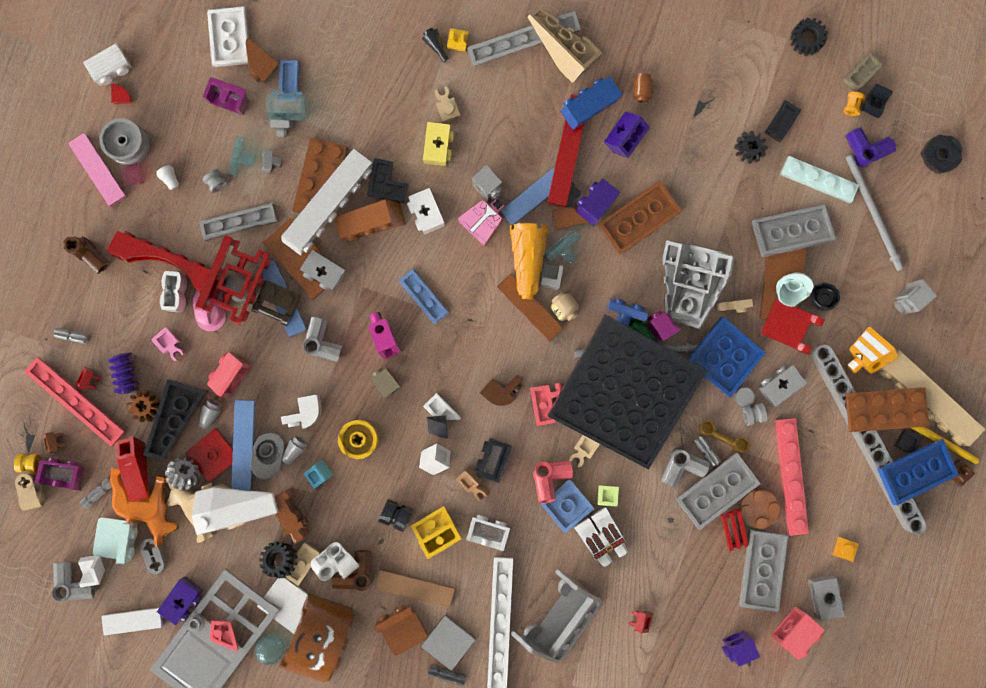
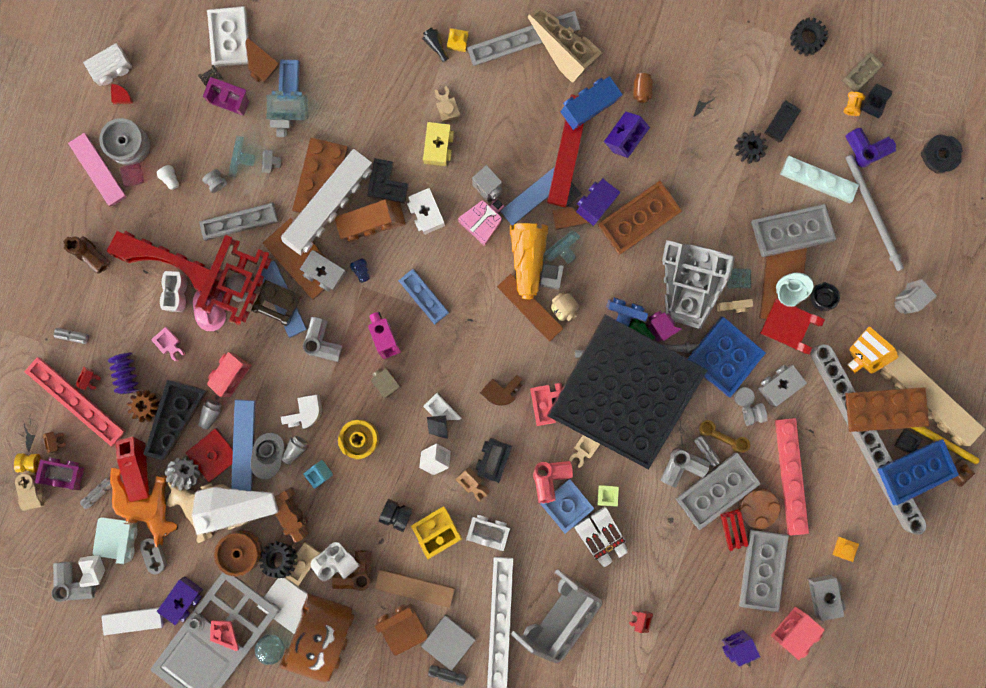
(213, 72): none -> clear smoke bush
(227, 557): none -> dark orange wheel
(360, 269): none -> clear blue piece
(740, 279): none -> clear light blue slope

